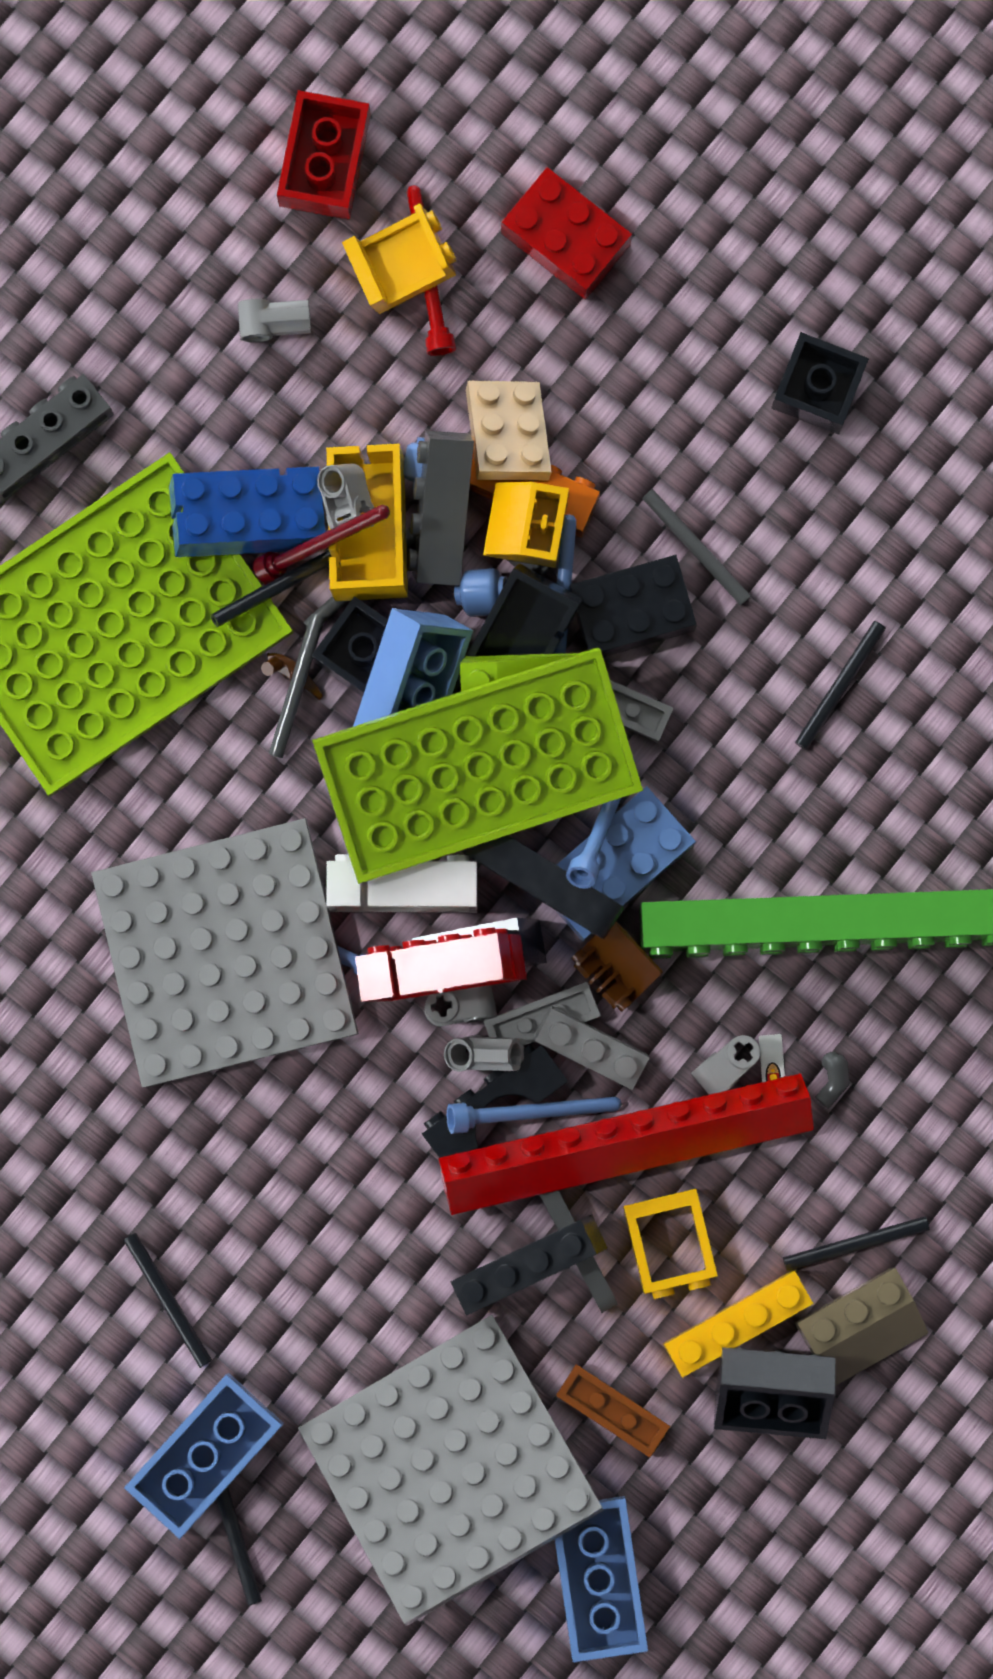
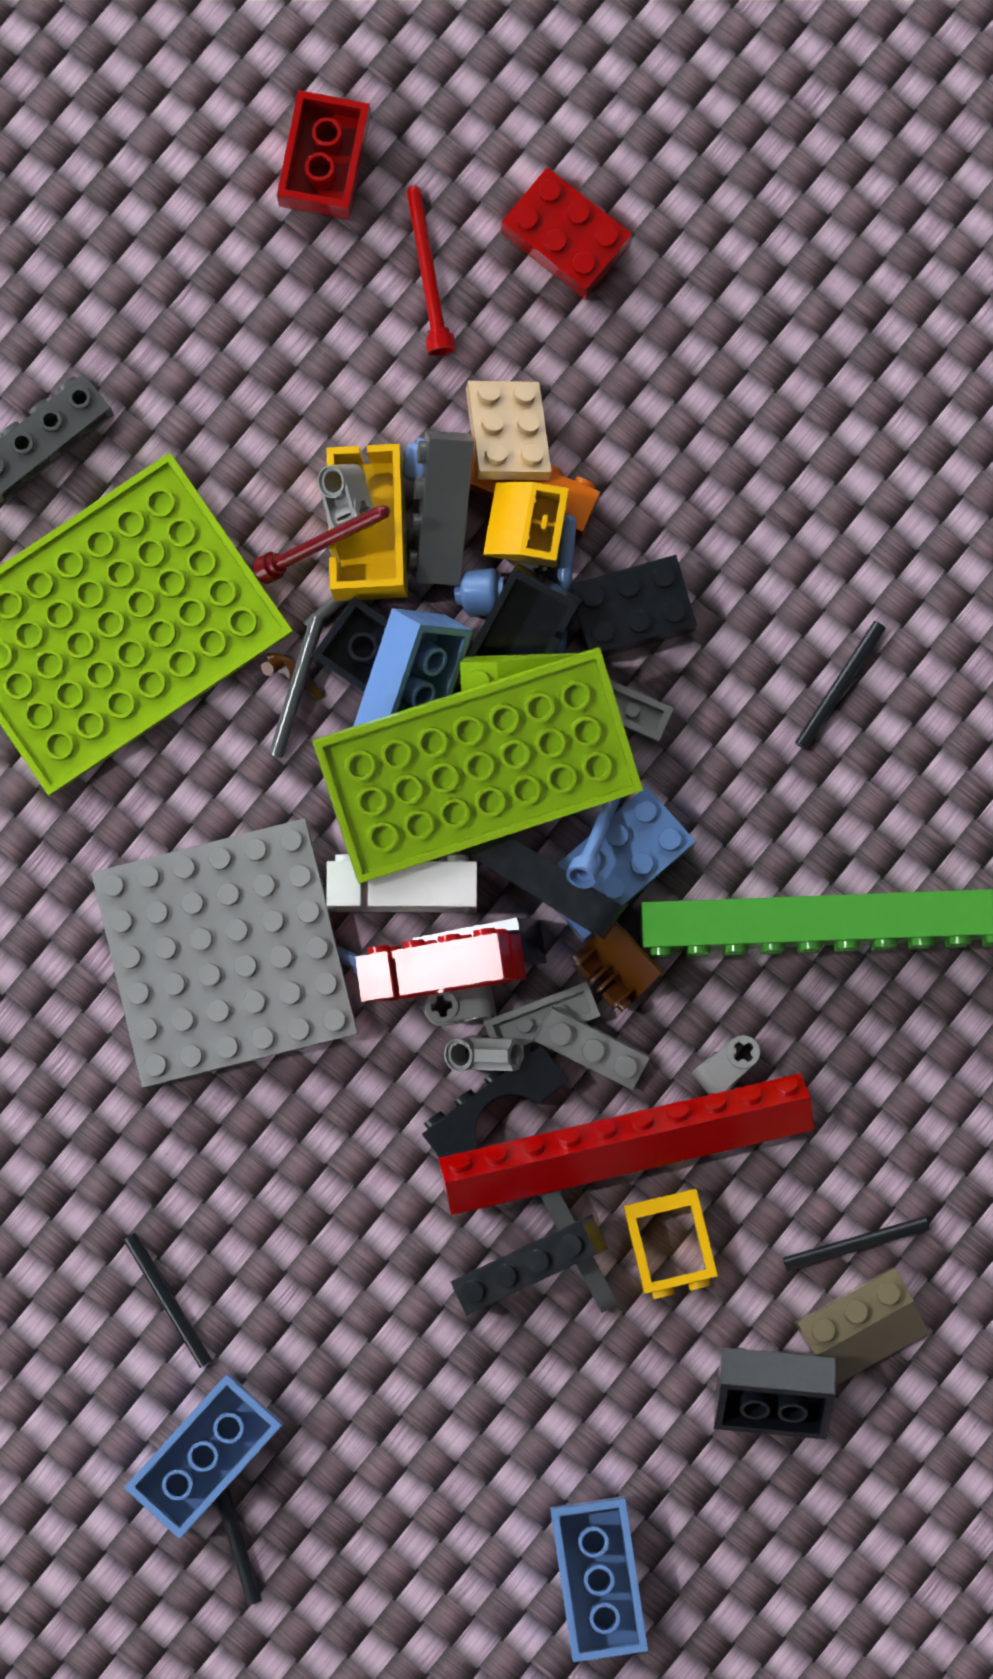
(245, 511): blue piece -> none
(262, 320): light grey piece -> none
(271, 589): black piece -> none
(401, 260): yellow panel -> none
(450, 1470): light grey plate -> none
(462, 1117): medium blue piece -> none
(613, 1410): dark orange plate -> none
(696, 547): dark grey piece -> none
(738, 1323): yellow brick -> none
(771, 1057): white sticker -> none
(819, 383): black brick -> none
(838, 1078): dark grey arm -> none

